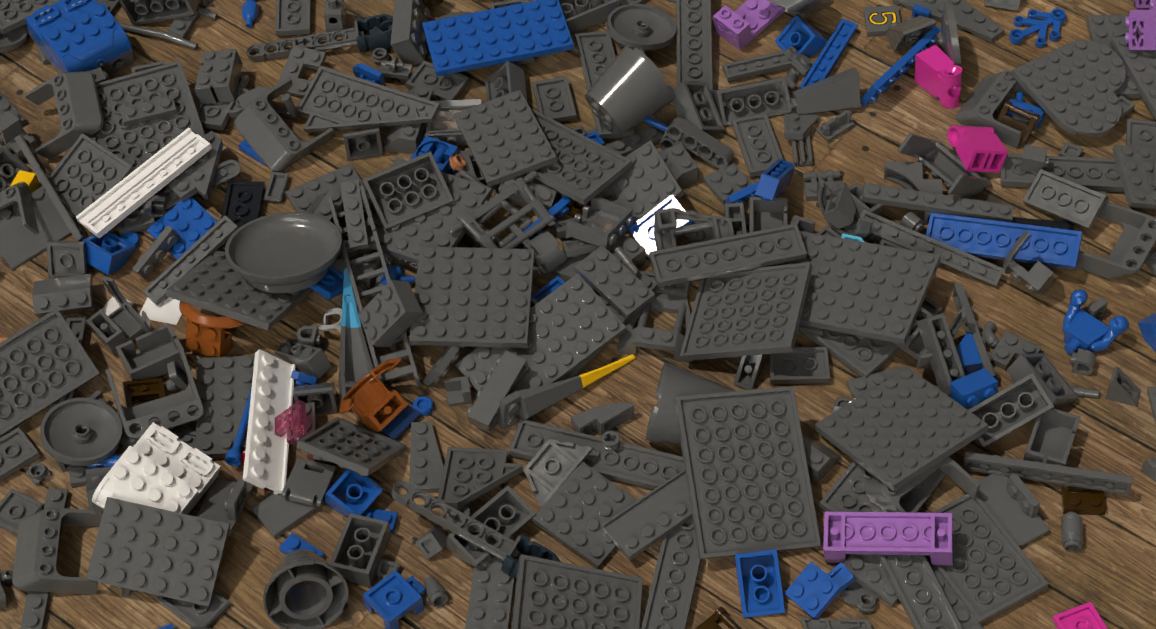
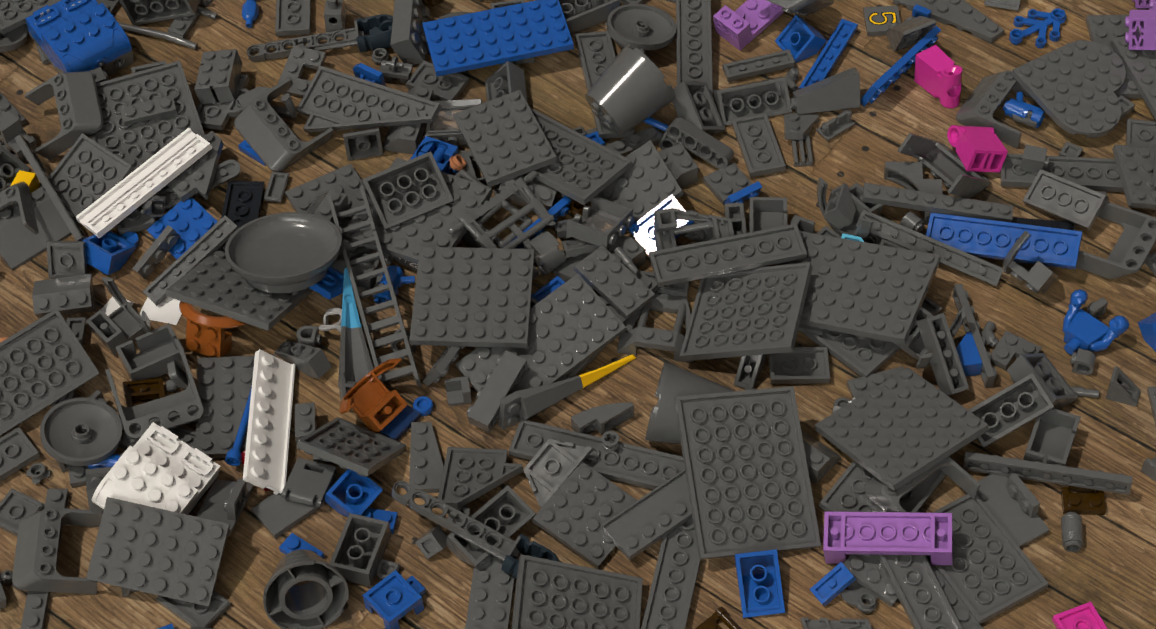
(292, 422): clear pink plate -> none
(303, 379): blue plate -> none
(322, 394): dark grey slope -> none
(354, 215): dark grey plate -> none
(390, 313): dark grey piece -> none
(435, 592): dark grey cone -> none
(554, 99): dark grey plate -> none
(775, 179): blue brick -> none
(799, 61): dark grey plate -> none
(811, 187): dark grey plate -> none
(813, 590): blue plate -> none
(949, 34): dark grey dish -> none
(973, 388): blue slope -> none
(1026, 130): dark brown plate -> none

